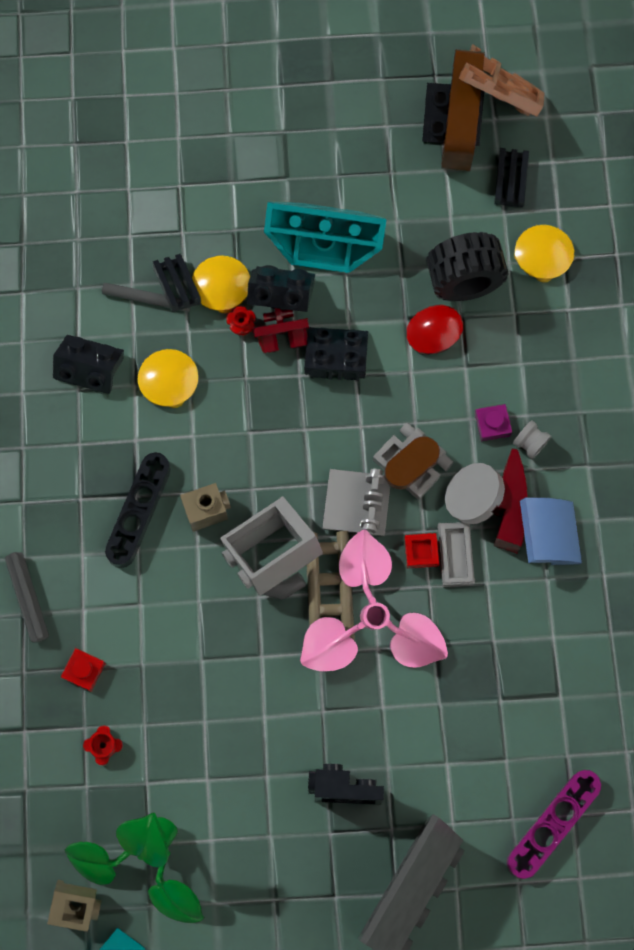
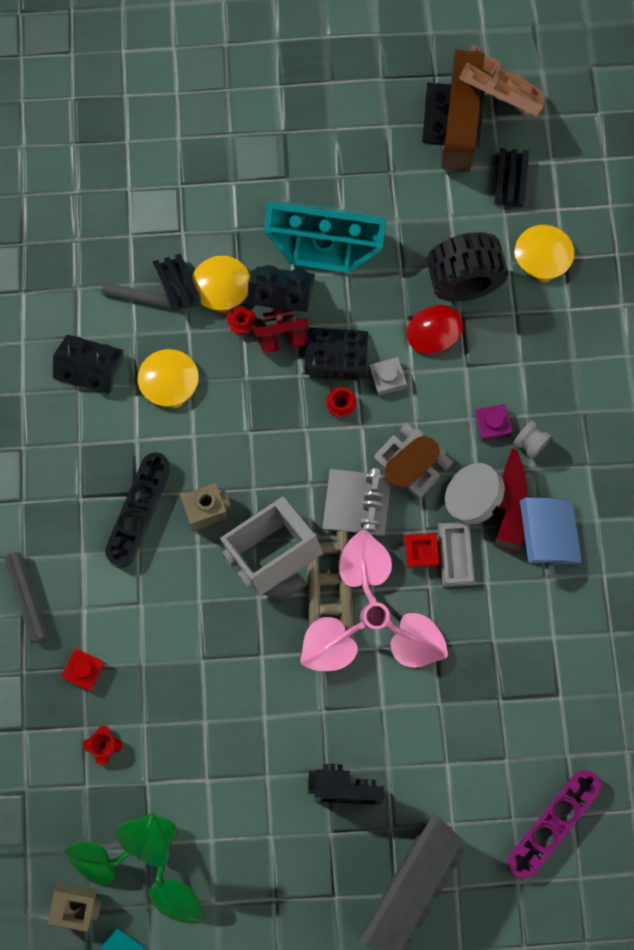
(341, 394): none -> red plate
(387, 376): none -> light grey plate

